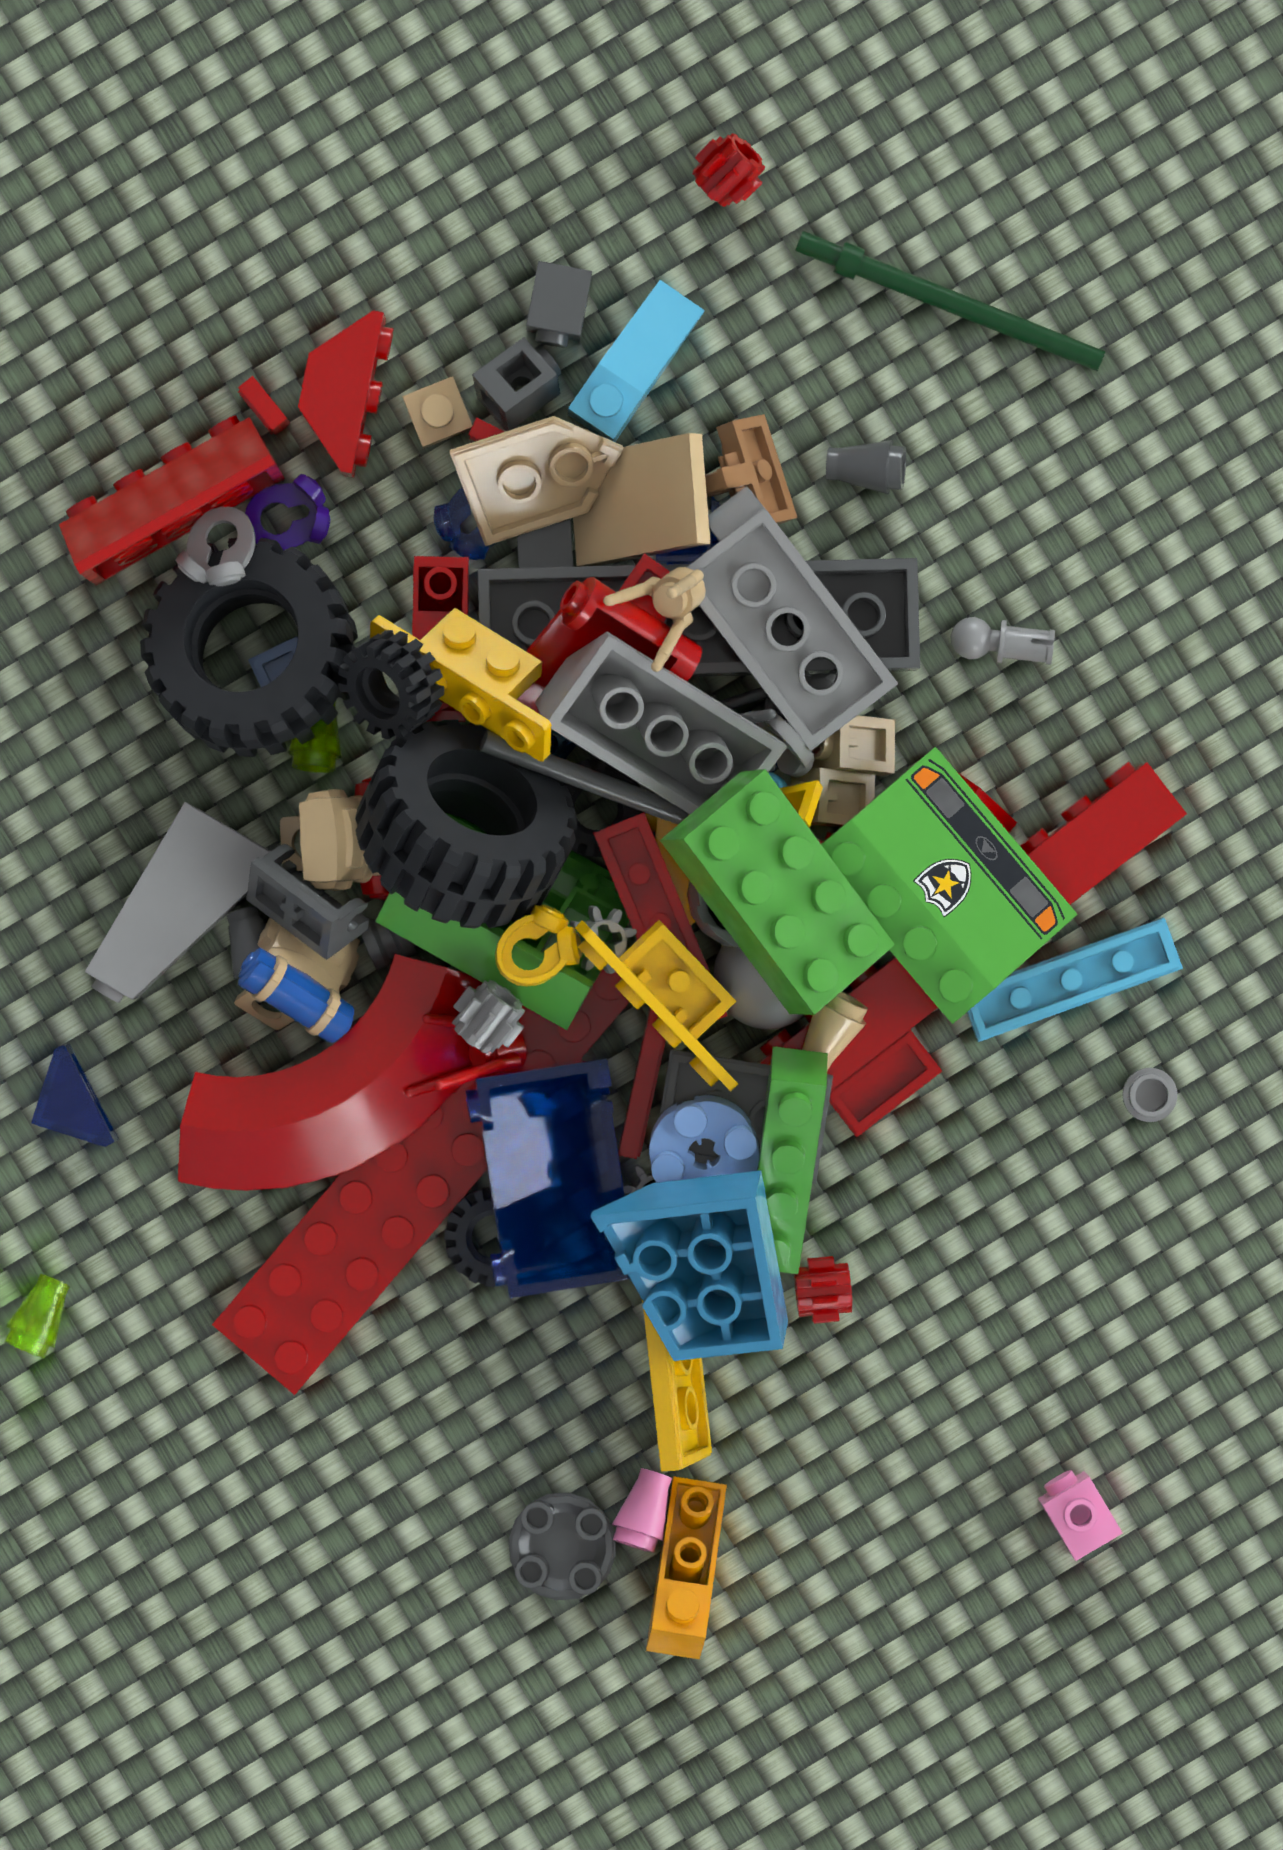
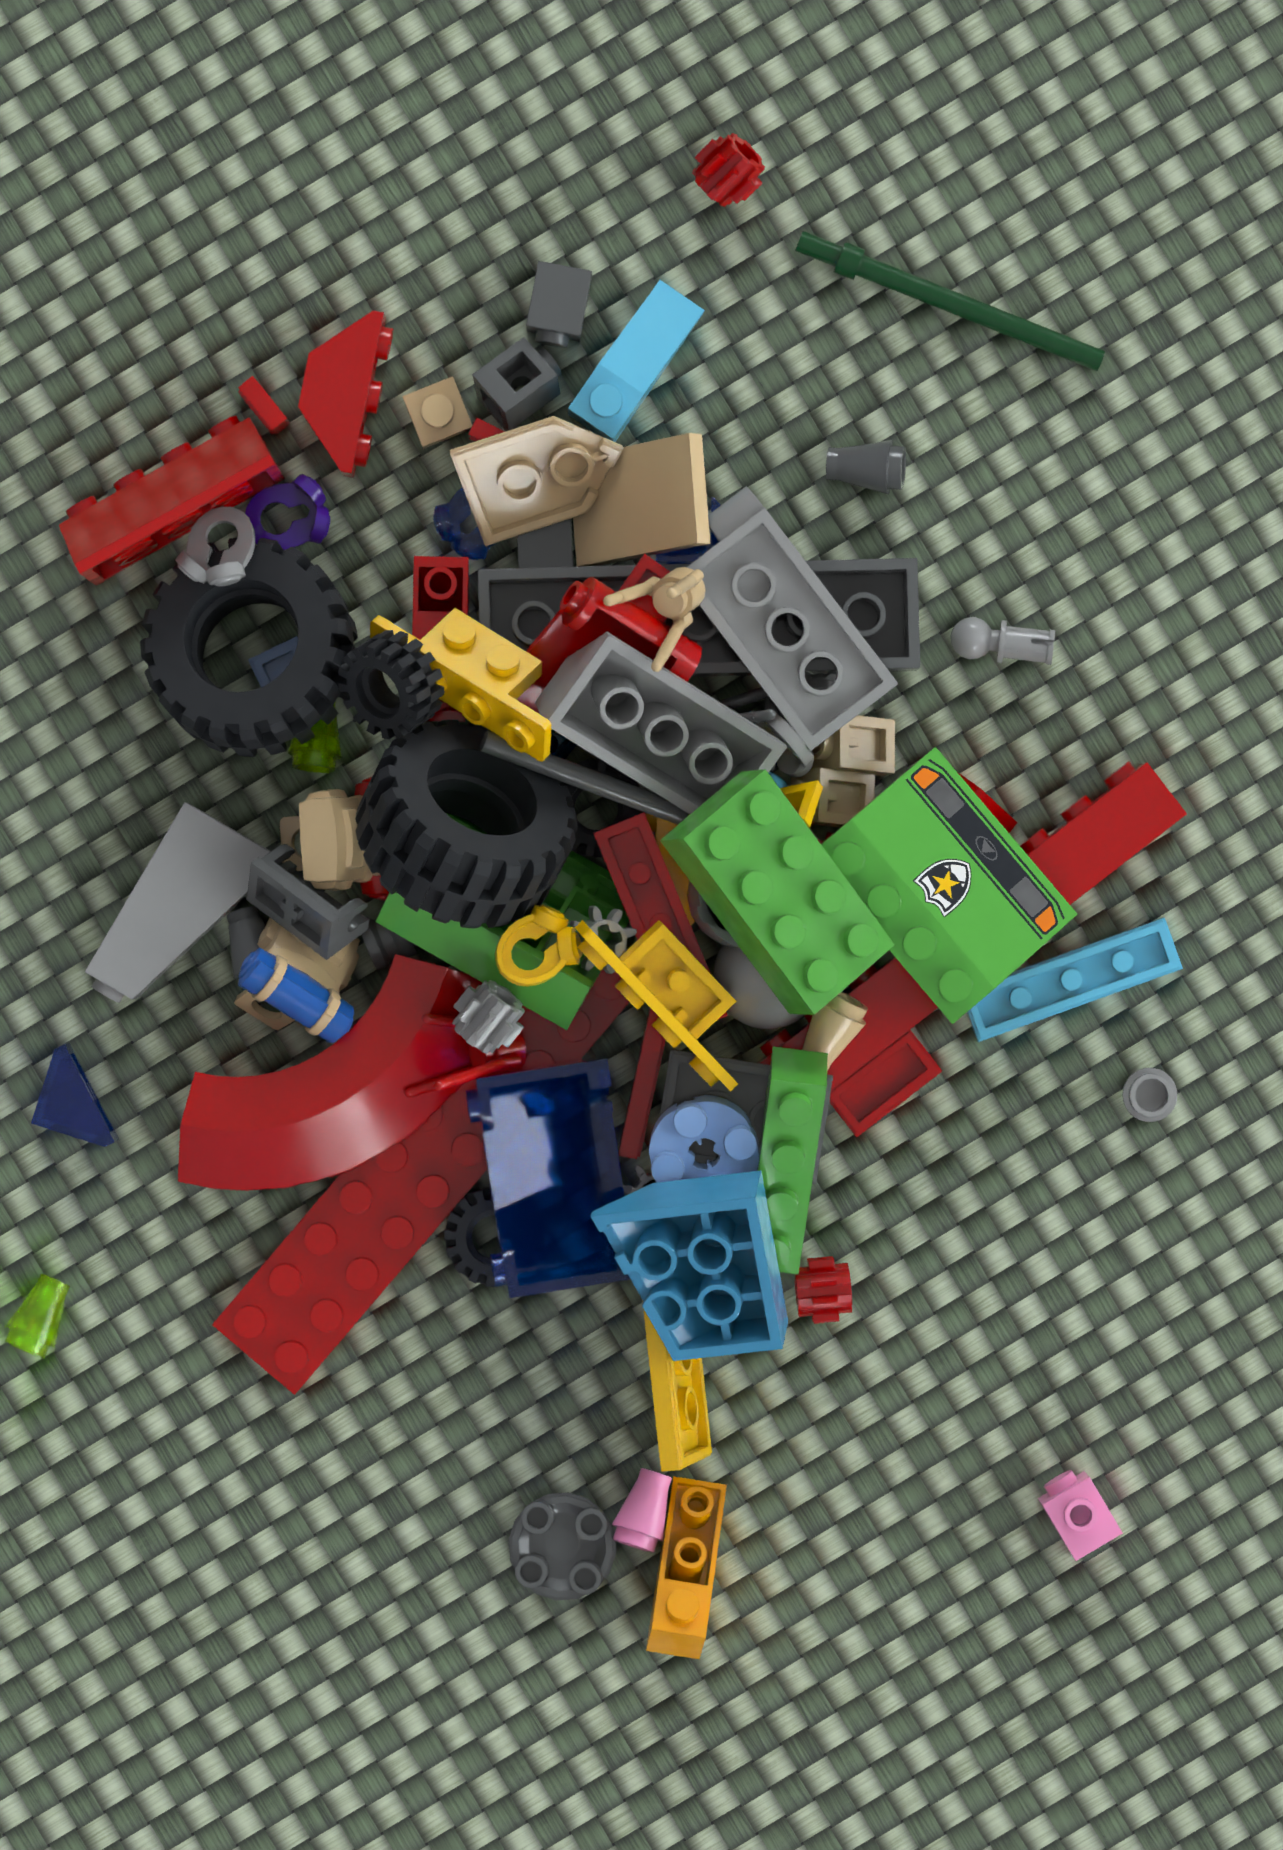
(751, 462): medium nougat hinge -> none

